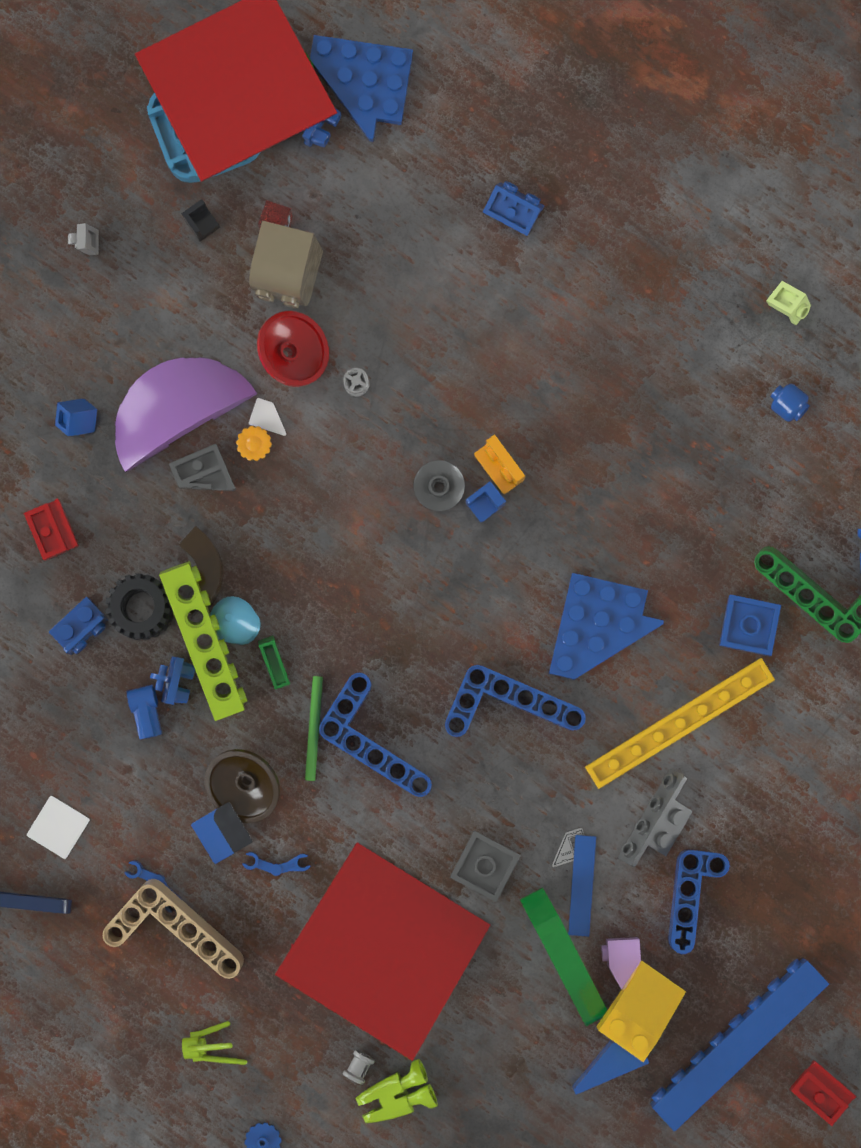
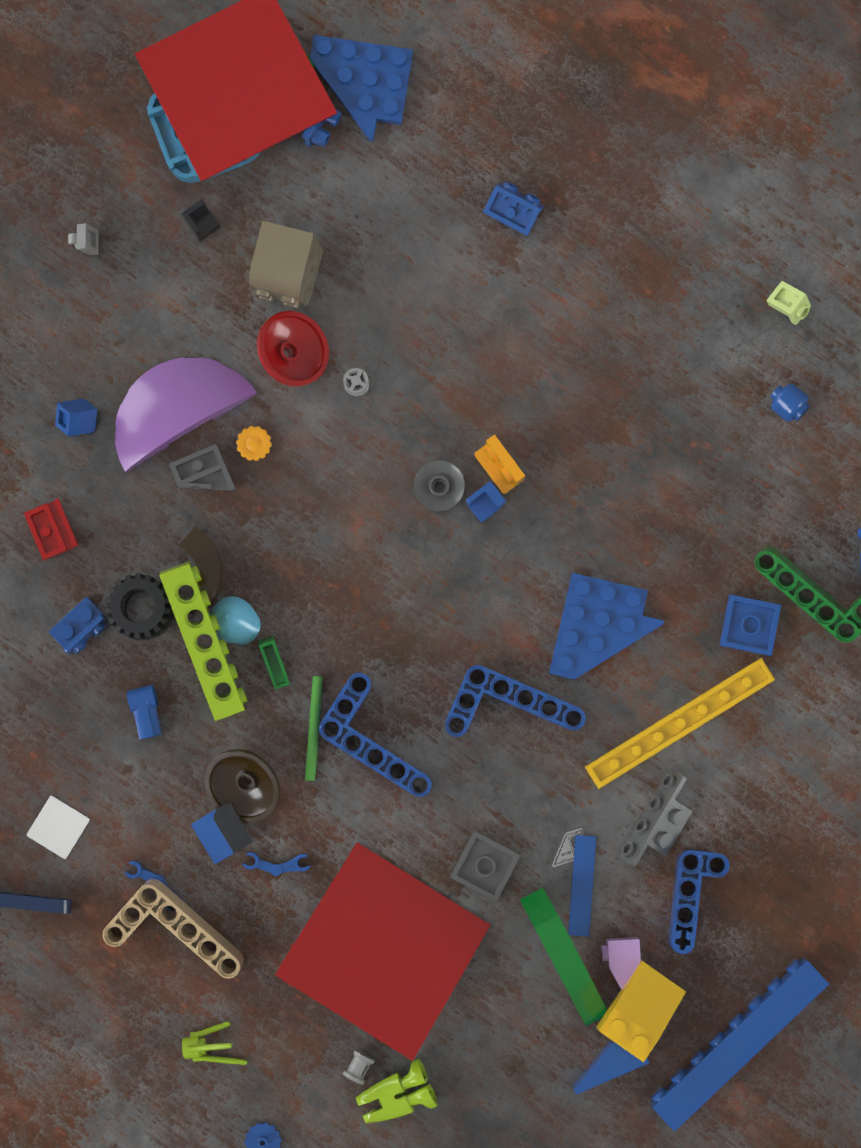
(172, 692): blue hips -> none
(266, 417): white sticker -> none
(276, 214): clear red brick -> none
(822, 1093): red plate -> none

